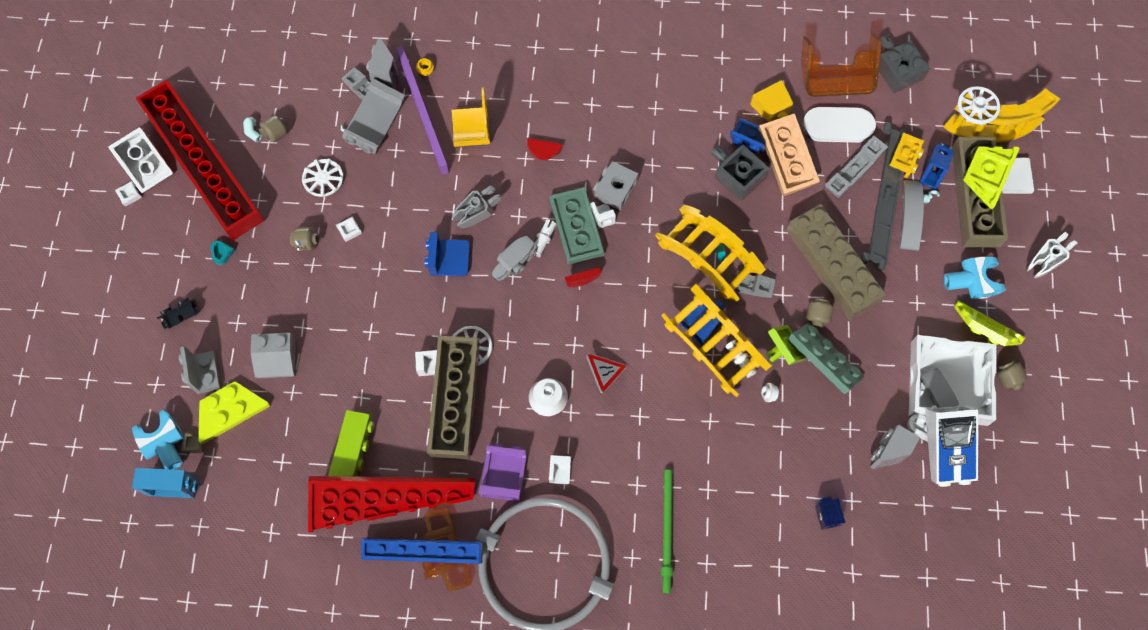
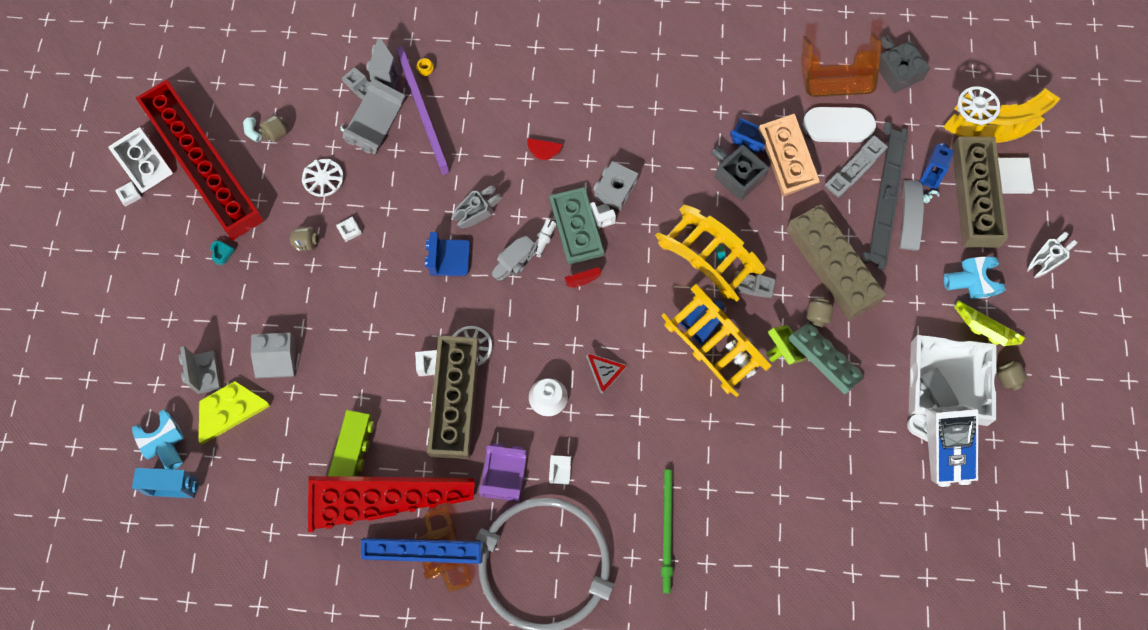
(185, 308): black hinge -> none
(191, 444): dark tan tile -> none
(471, 125): yellow piece -> none
(770, 392): white plate -> none
(772, 102): yellow torso -> none
(829, 513): clear blue brick -> none
(895, 447): light grey slope -> none
(906, 154): yellow bracket -> none
(989, 172): neon yellow wing -> none

